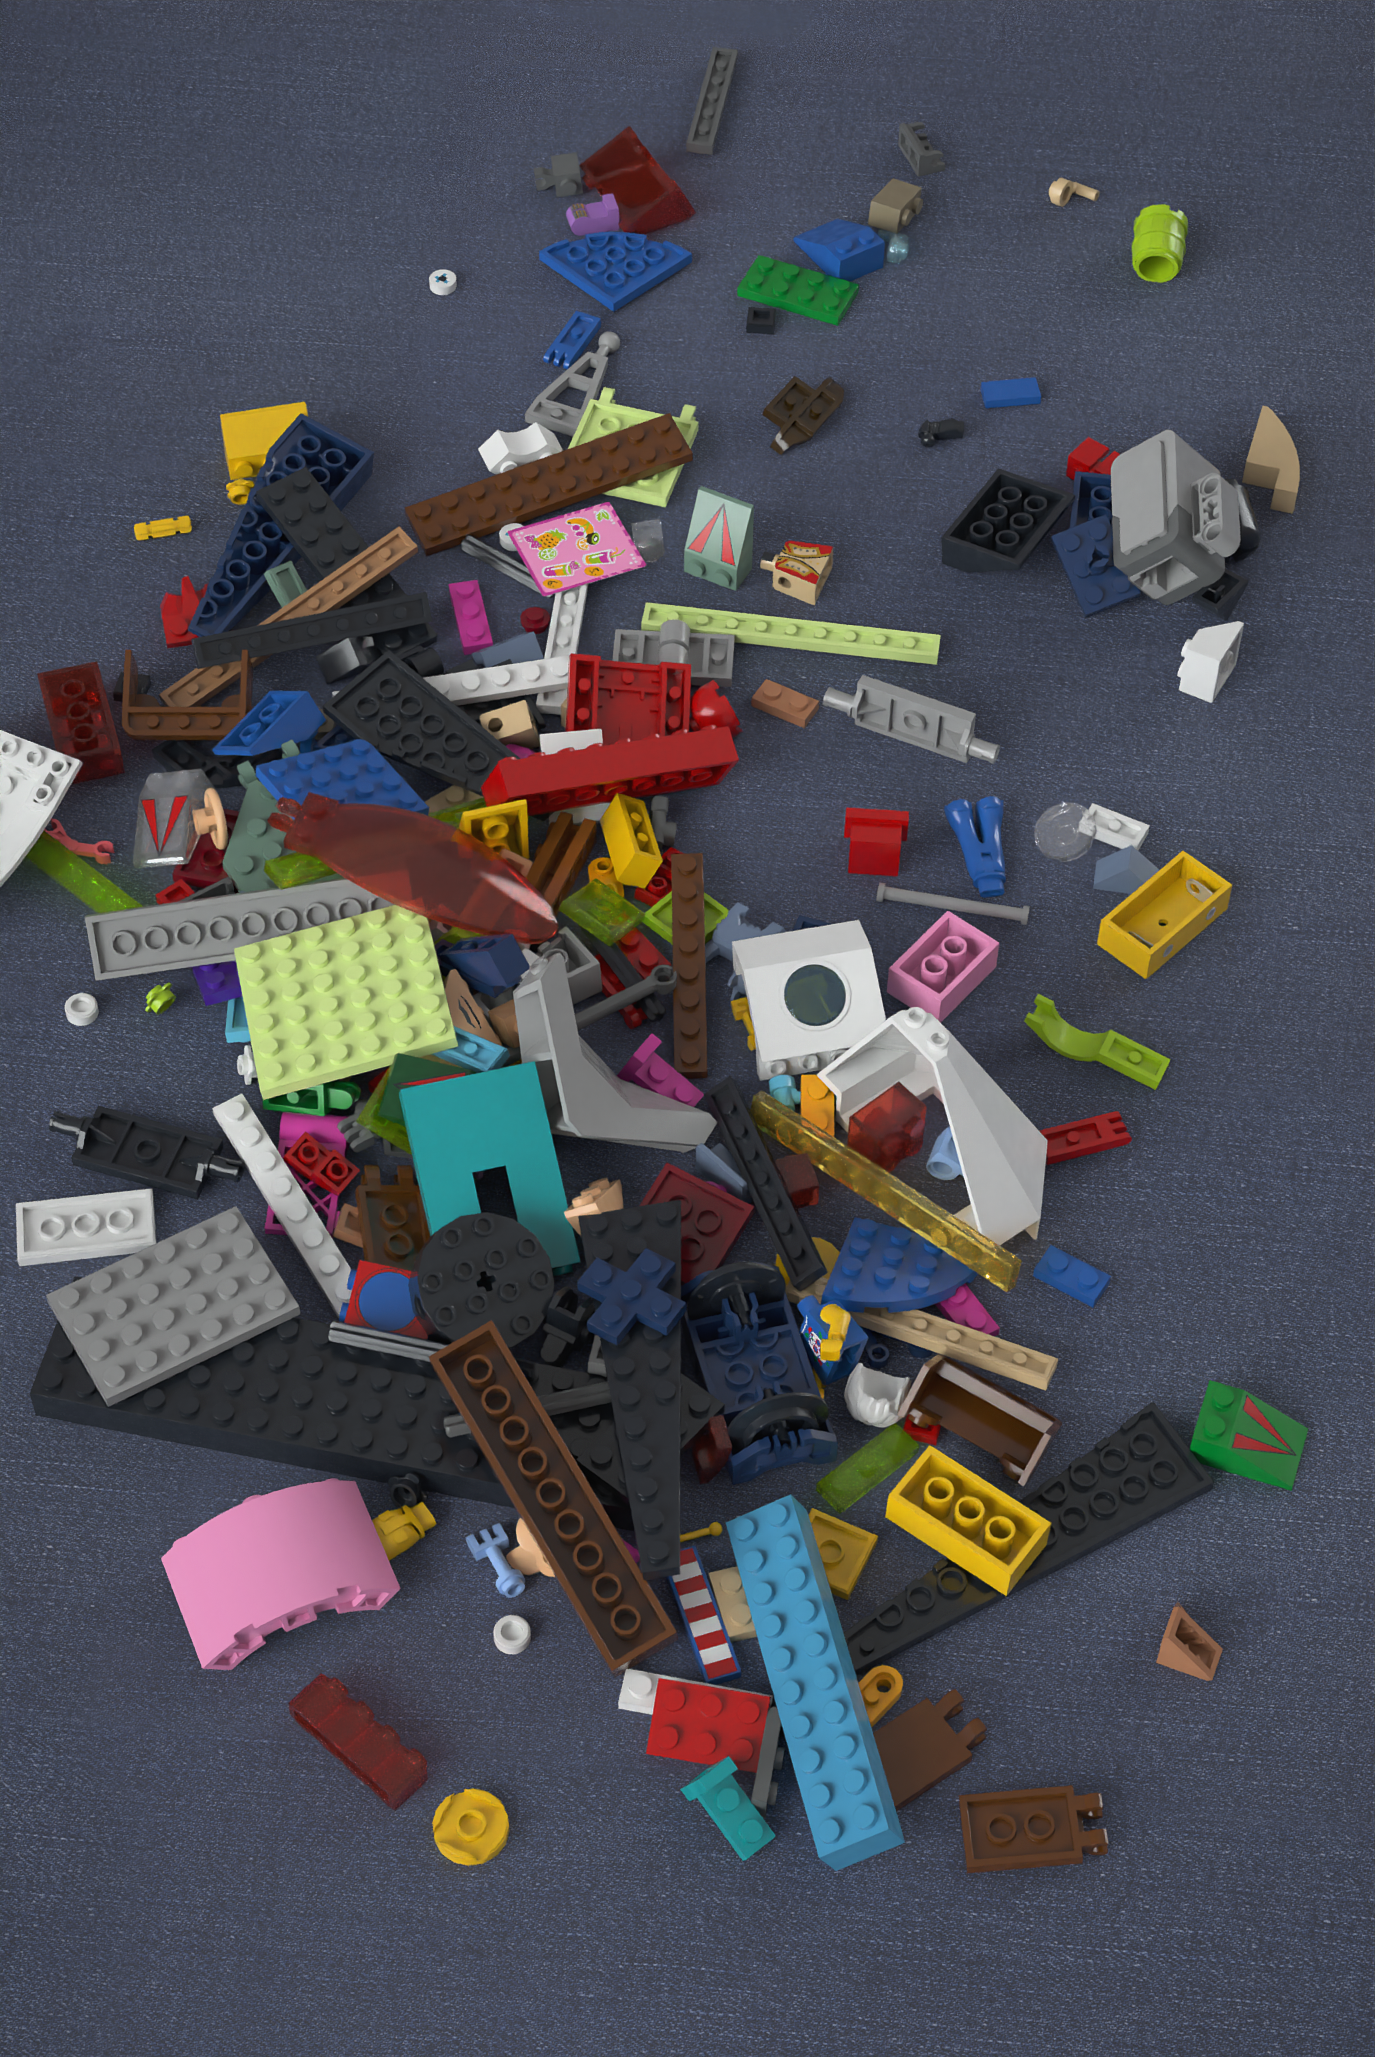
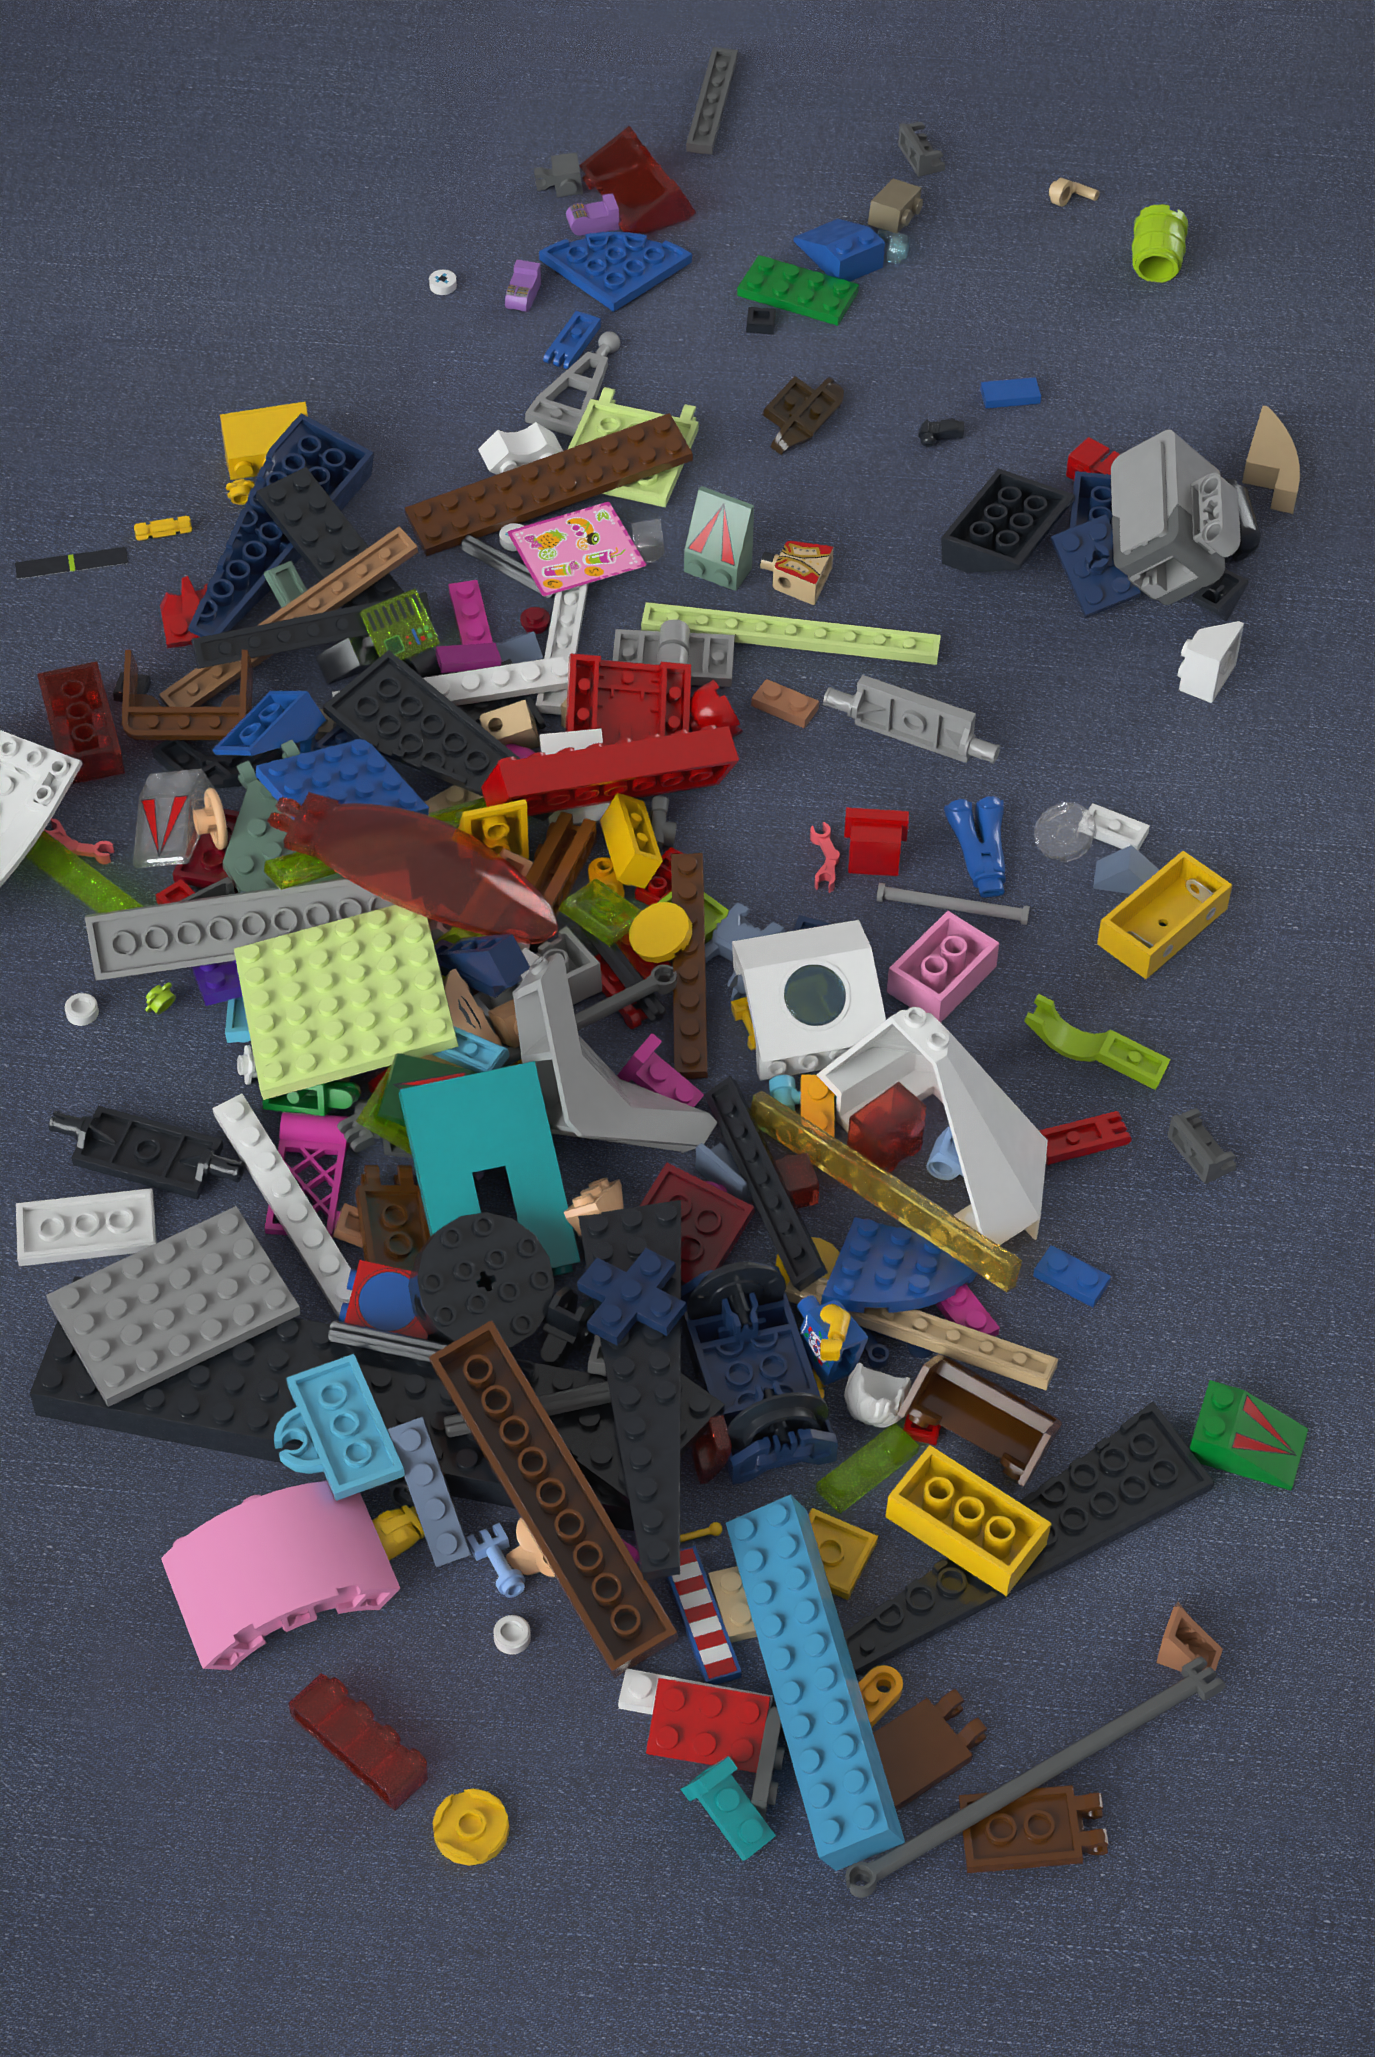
(71, 562): none -> black sticker
(320, 1165): red slope -> none
(338, 1430): none -> medium azure plate
(400, 626): none -> clear neon green tile
(430, 1492): none -> sand blue plate
(467, 657): none -> magenta tile
(523, 286): none -> medium lavender leg
(660, 932): none -> yellow tile
(827, 871): none -> coral piece
(1194, 1682): none -> dark grey hinge
(1199, 1147): none -> dark grey hinge

